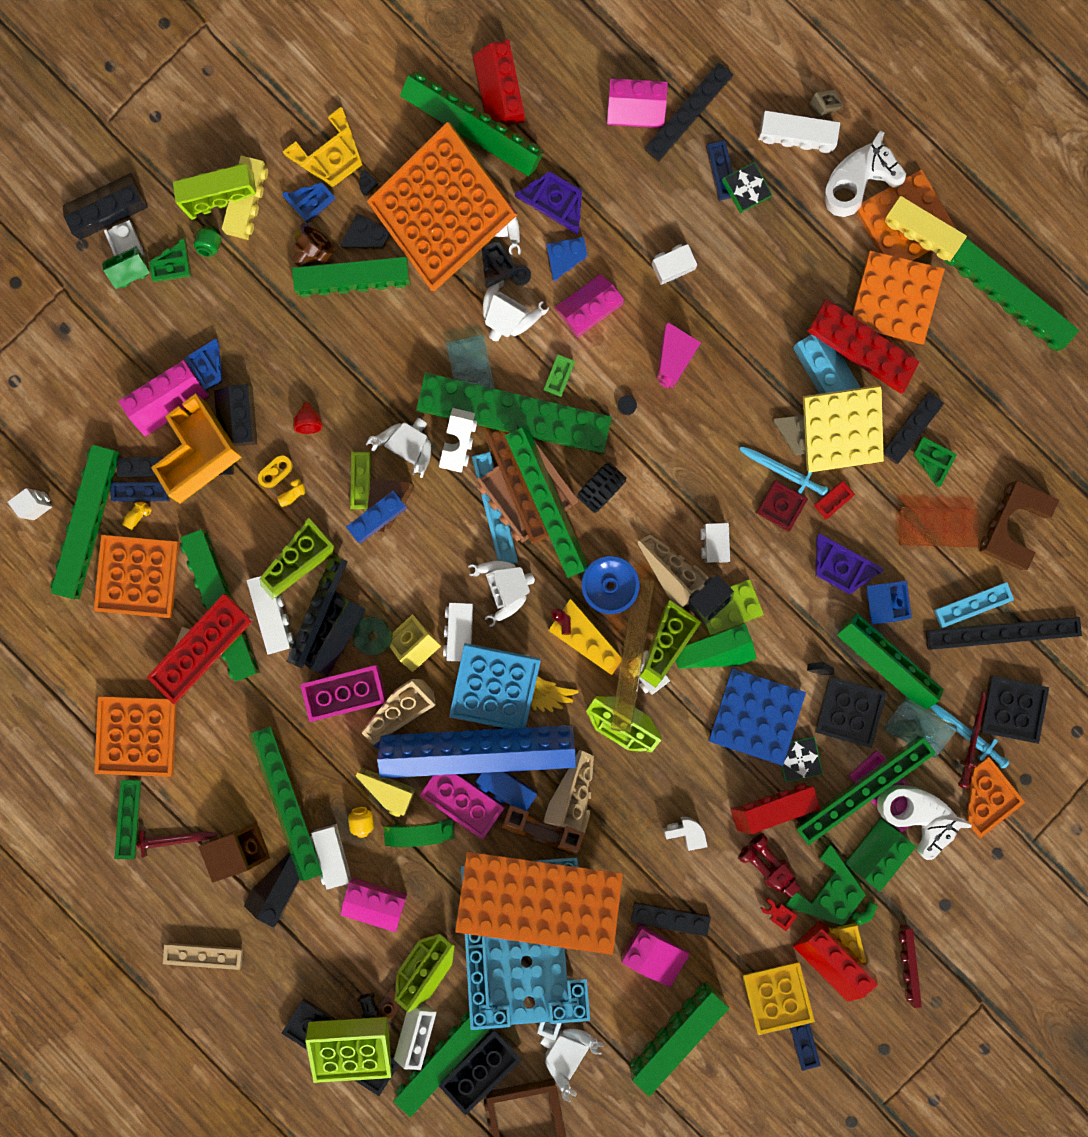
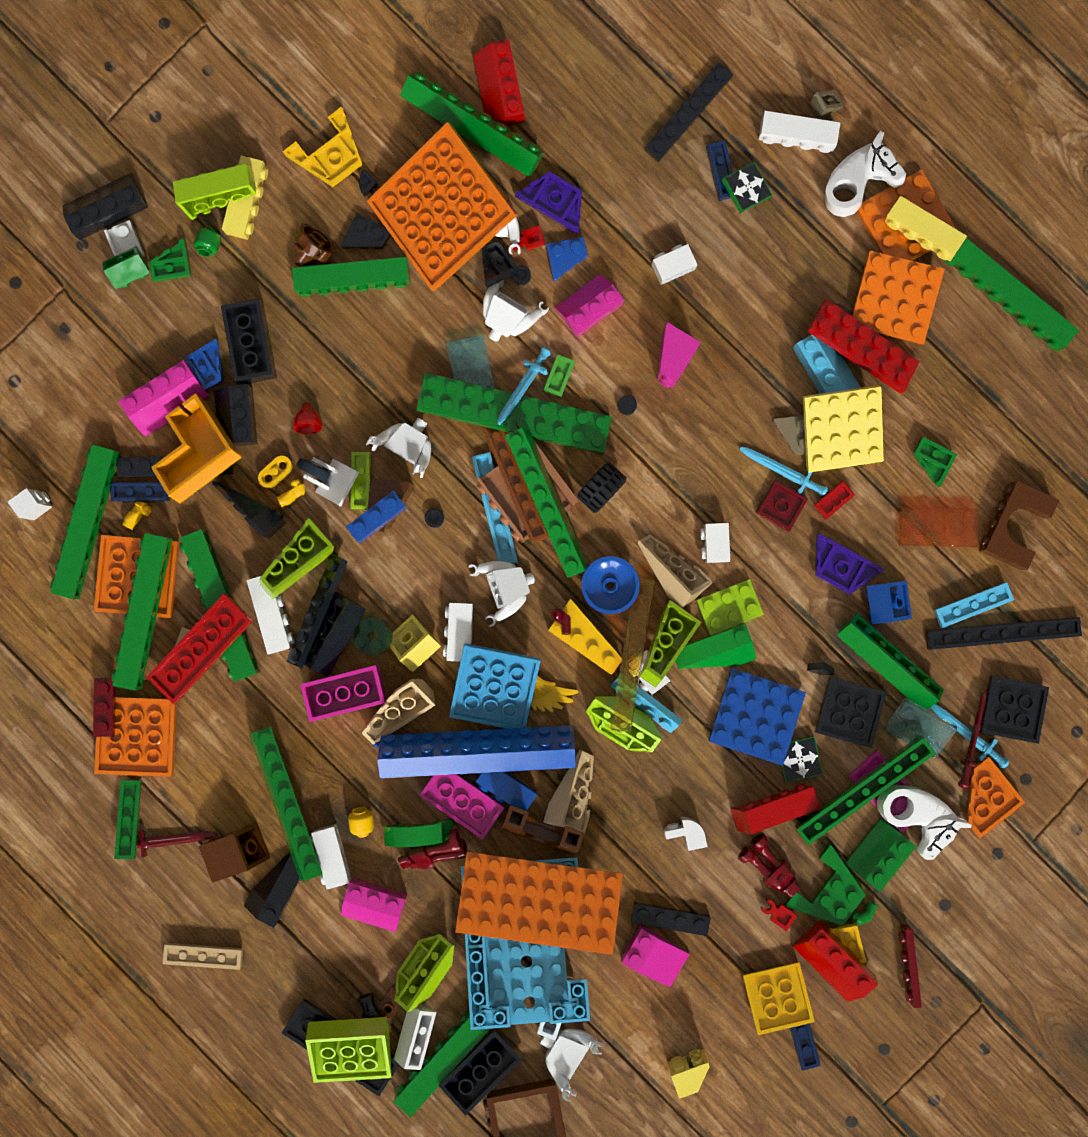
(104, 708): none -> dark red plate
(142, 612): none -> green brick
(248, 342): none -> black brick
(259, 516): none -> black wedge
(309, 200): blue wing -> none
(335, 482): none -> white plate
(389, 792): light yellow slope -> none
(425, 856): none -> dark red piece
(434, 518): none -> black tile
(460, 425): white arch -> none
(527, 379): none -> medium azure sword
(531, 238): none -> red plate
(637, 103): slope -> none
(654, 709): none -> medium azure plate
(677, 1038): green brick -> none
(688, 1072): none -> light yellow slope
(710, 599): black brick -> none
(913, 428): black plate -> none

